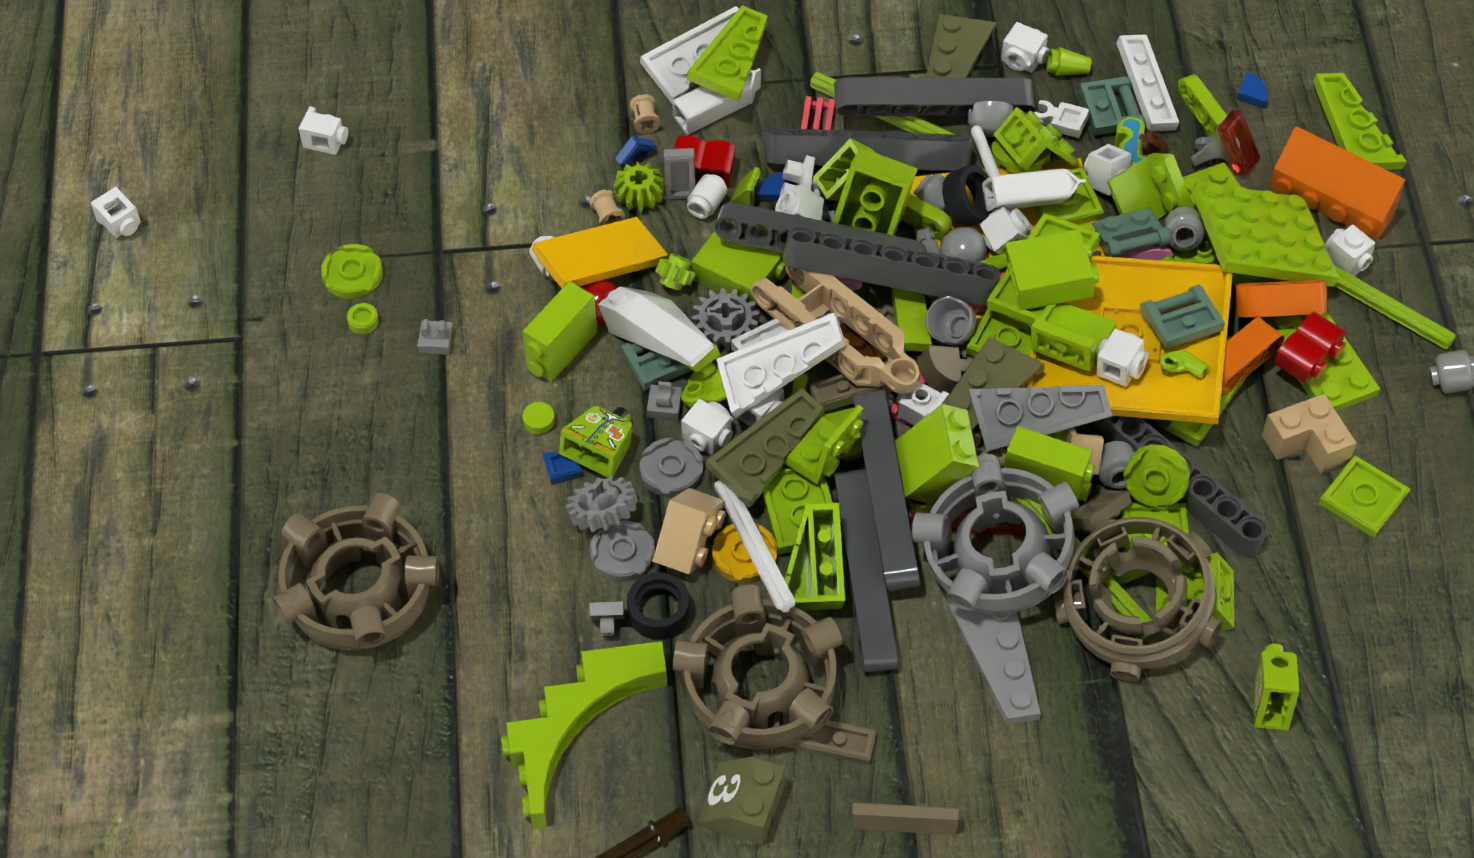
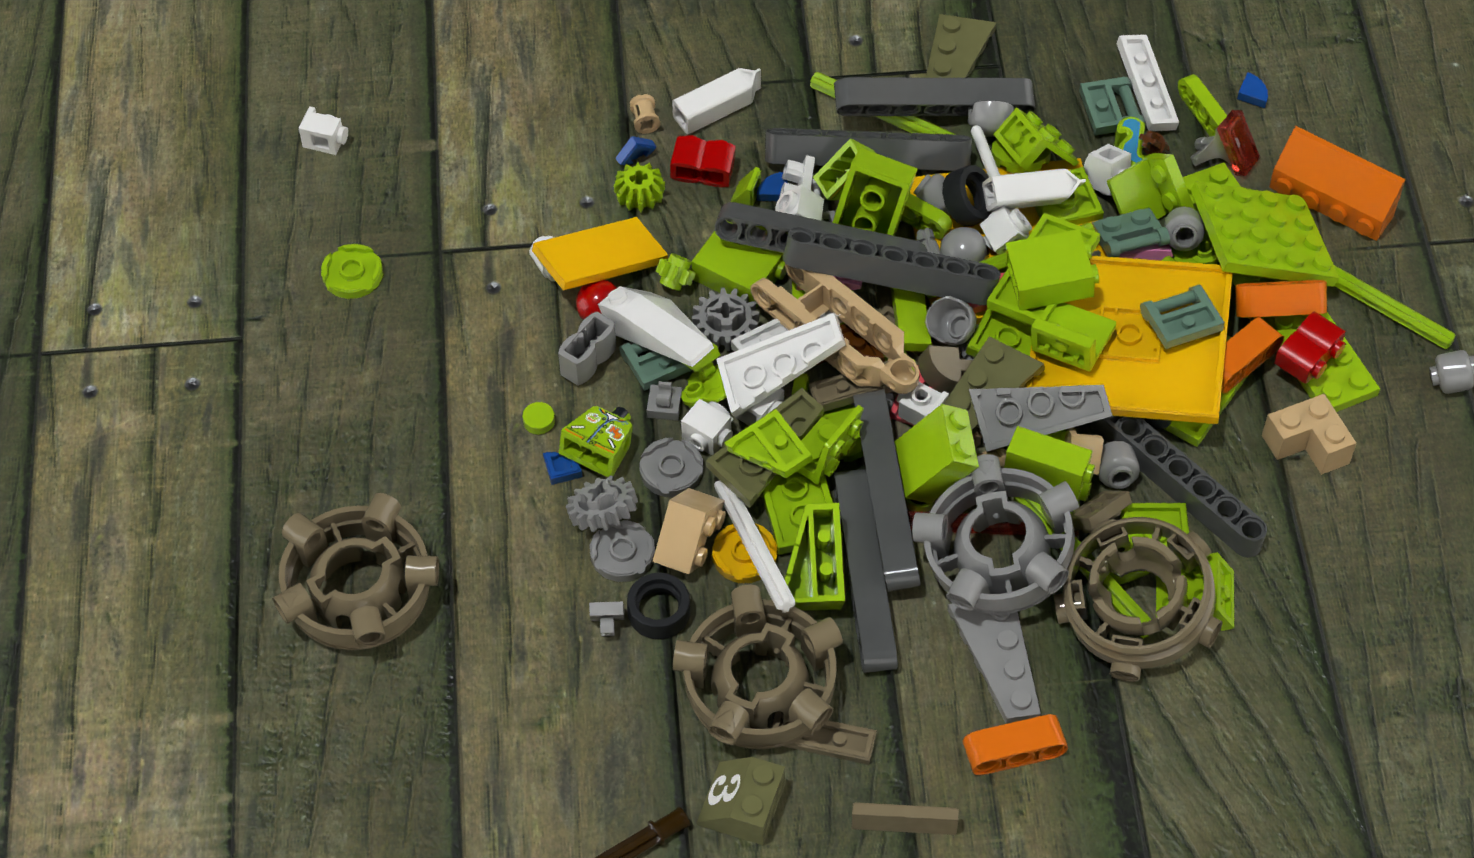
(119, 219): white brick -> none
(362, 318): lime tile -> none
(435, 337): light grey tile -> none
(560, 331): lime brick -> none
(587, 348): none -> light grey brick
(603, 680): lime arch -> none
(604, 204): tan bush -> none
(672, 60): white wing -> none
(679, 172): light grey tile -> none
(706, 196): white brick -> none
(730, 55): lime wing -> none
(771, 445): none -> lime wing
(819, 105): coral tile -> none
(1015, 744): none -> orange beam
(1024, 48): white brick -> none
(1065, 62): lime cone -> none
(1066, 118): white plate -> none
(1121, 357): white brick -> none
(1156, 475): lime tile -> none
(1183, 361): lime arm -> none
(1275, 673): lime torso -> none
(1350, 249): white brick -> none
(1352, 124): lime wing -> none
(1364, 496): lime tile -> none

